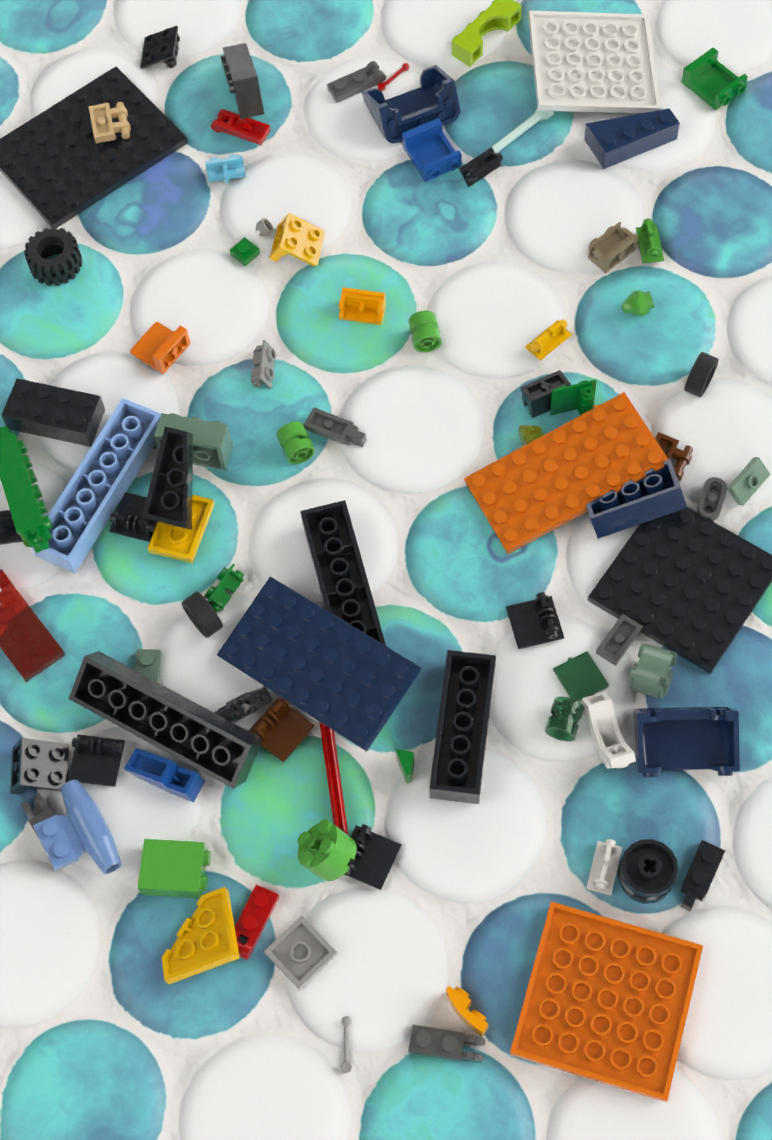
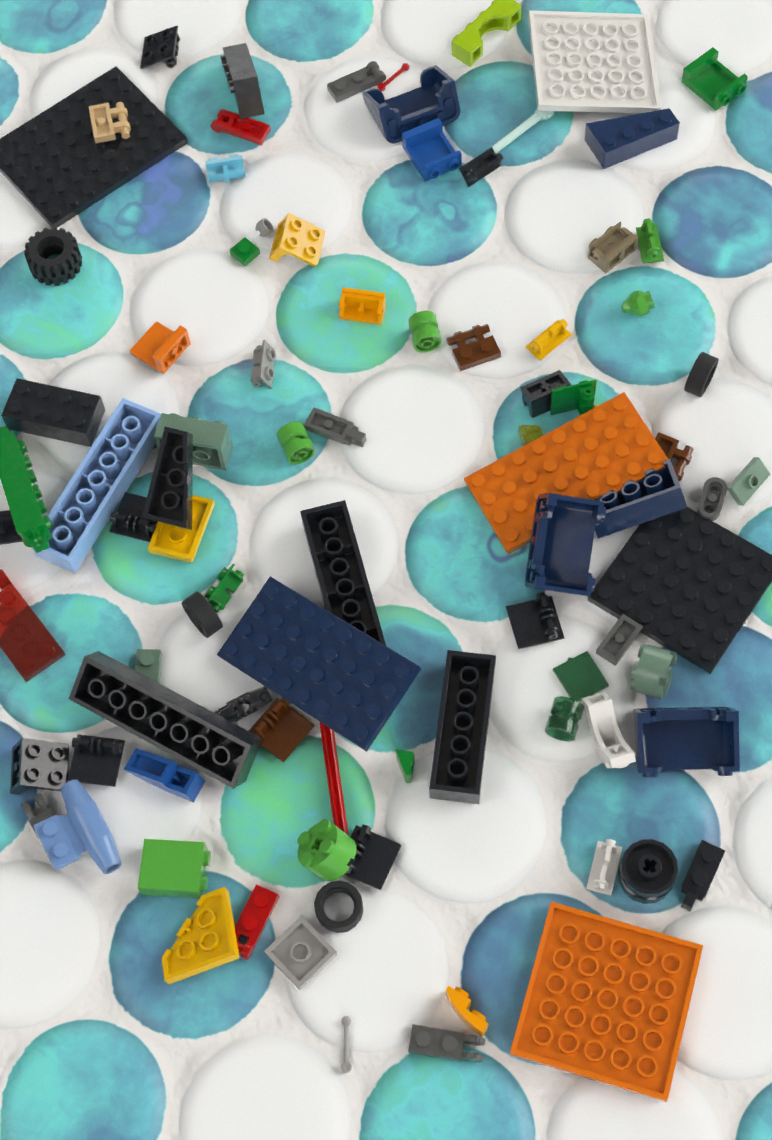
(327, 890): none -> black tyre
(474, 353): none -> reddish brown plate
(563, 544): none -> dark blue windscreen

